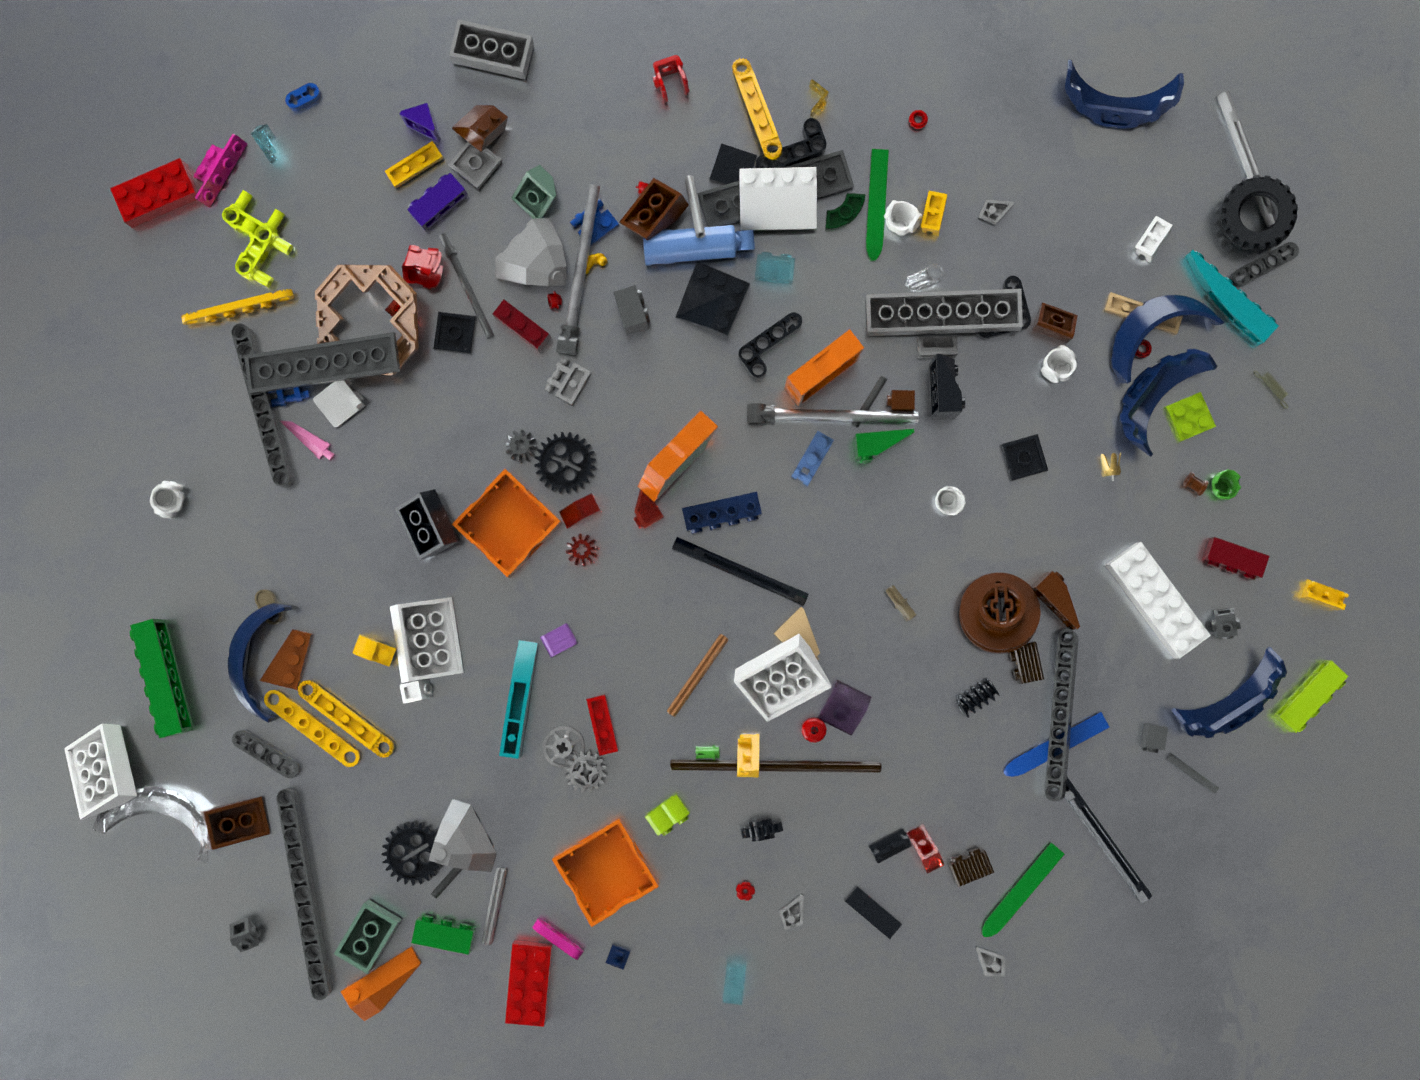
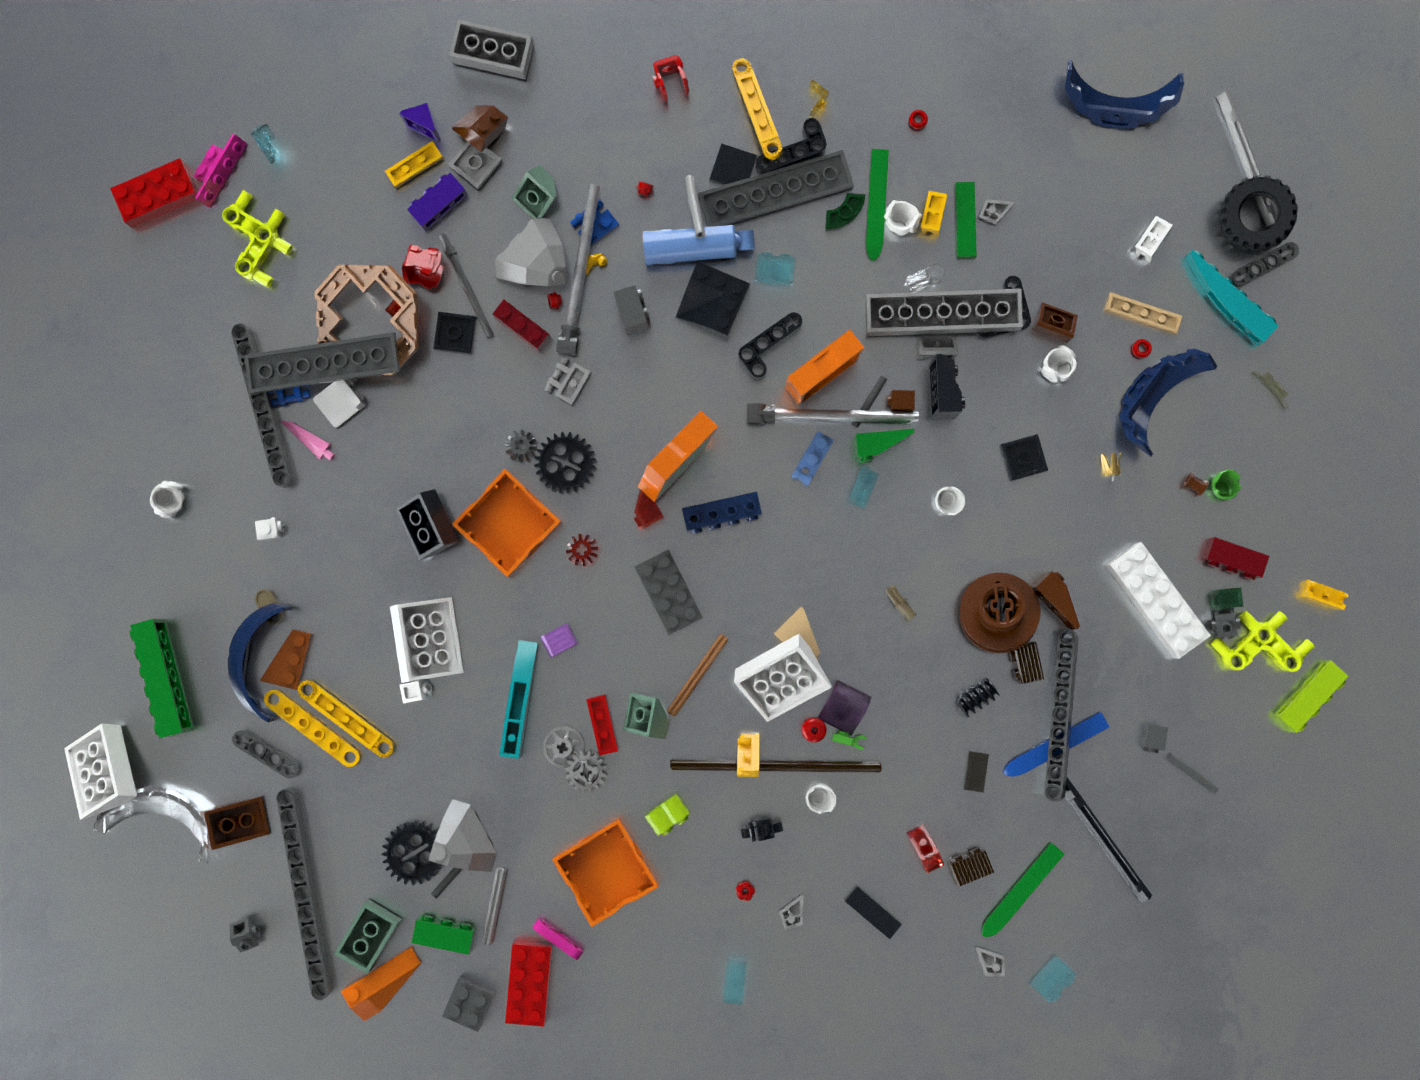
(230, 309): yellow plate -> none
(269, 528): none -> white bracket
(303, 97): blue beam -> none
(373, 650): yellow brick -> none
(469, 1003): none -> dark grey brick
(580, 511): clear red slope -> none
(618, 956): dark blue tile -> none
(646, 717): none -> sand green slope
(654, 210): reddish brown slope -> none
(668, 592): none -> dark grey plate
(707, 752): bright green pin -> none
(740, 571): black piece -> none
(778, 198): white slope -> none
(821, 798): none -> white hair
(843, 737): none -> bright green plate
(863, 487): none -> clear light blue bracket
(890, 845): black hinge -> none
(965, 219): none -> green tile
(976, 771): none -> clear smoke tile
(1053, 979): none -> clear light blue bracket
(1146, 318): dark blue windscreen -> none
(1190, 416): lime plate -> none
(1227, 598): none -> clear green brick
(1240, 705): dark blue windscreen -> none
(1272, 645): none -> neon yellow pin

